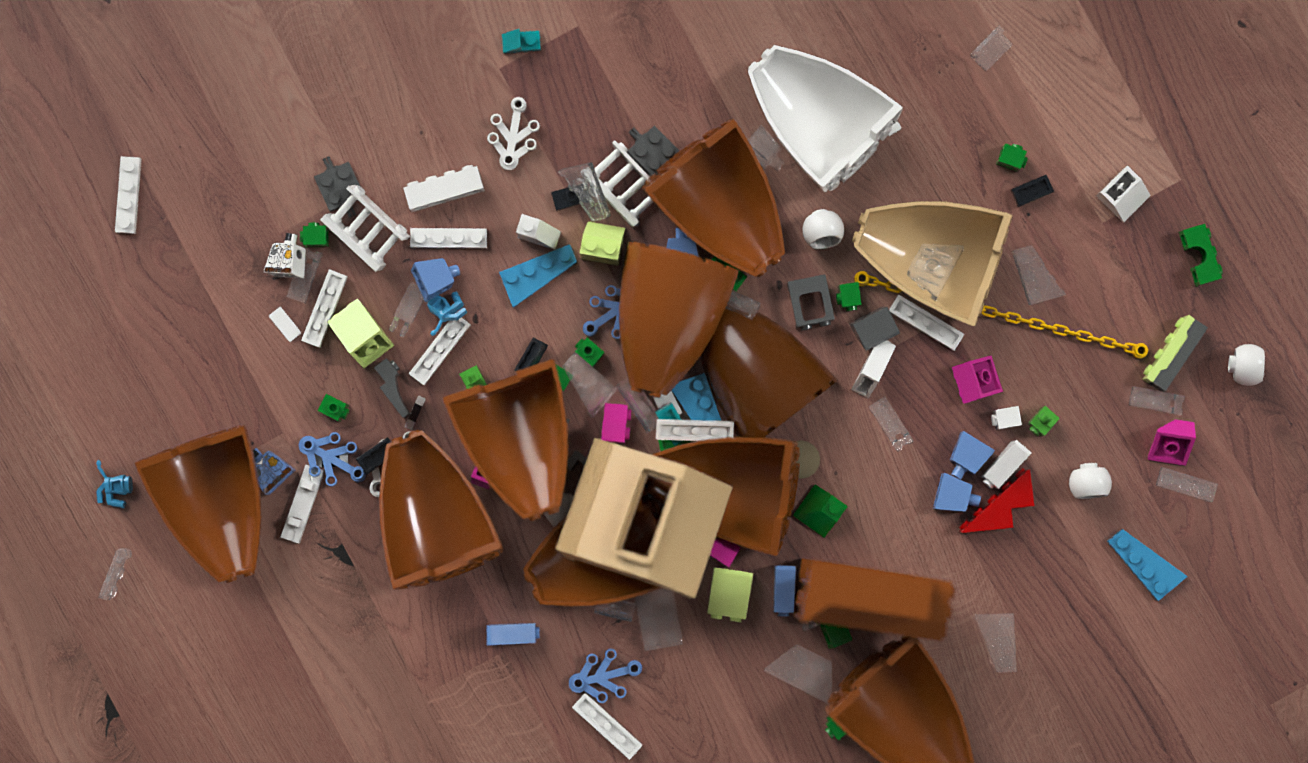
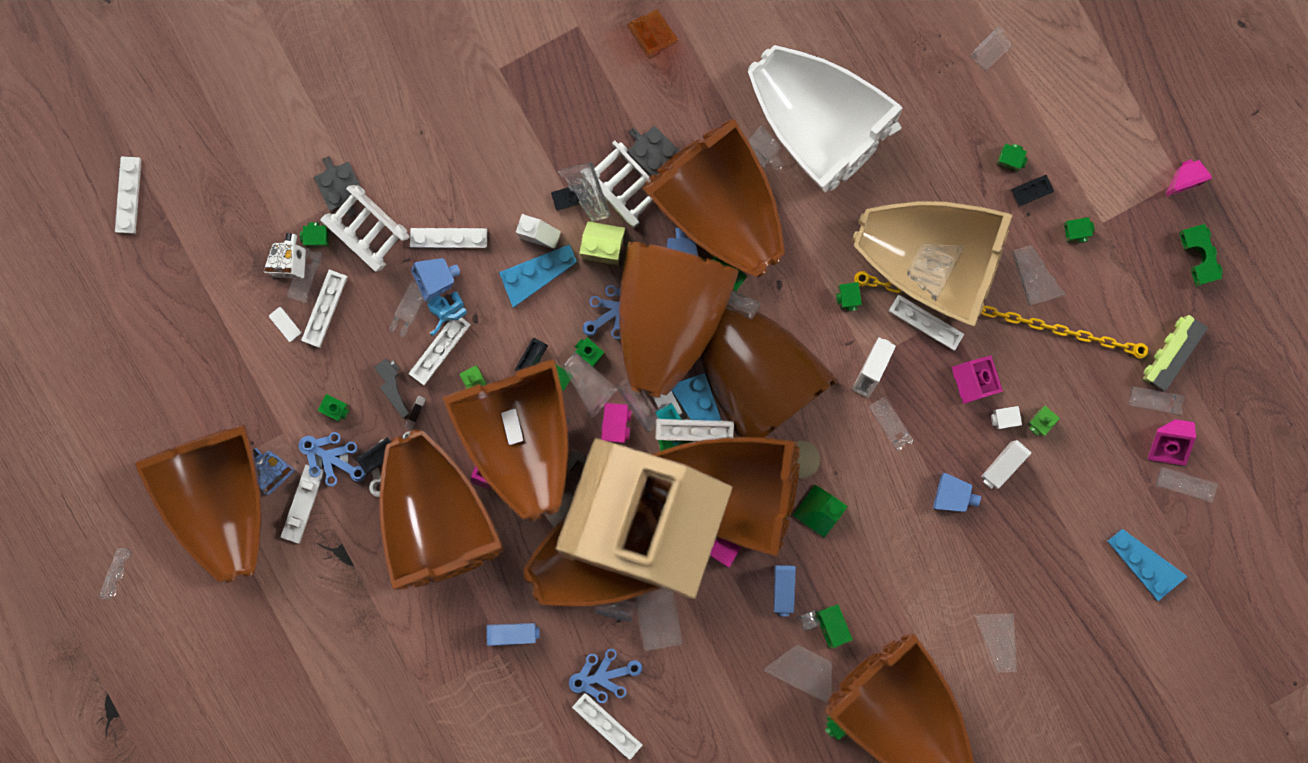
(115, 485): dark azure piece -> none
(360, 333): yellowish green slope -> none
(444, 188): white brick -> none
(512, 426): none -> white sticker
(513, 136): white plant -> none
(517, 41): teal slope -> none
(652, 33): none -> clear orange brick
(729, 594): yellowish green slope -> none
(806, 286): dark grey window -> none
(823, 229): white wheel -> none
(873, 600): dark orange panel -> none
(875, 328): dark grey slope -> none
(969, 455): medium blue torso -> none
(998, 511): red slope -> none
(1079, 230): none -> green brick
(1090, 482): white wheel -> none
(1124, 194): white slope -> none
(1188, 176): none -> dark pink slope
(1247, 364): white wheel -> none

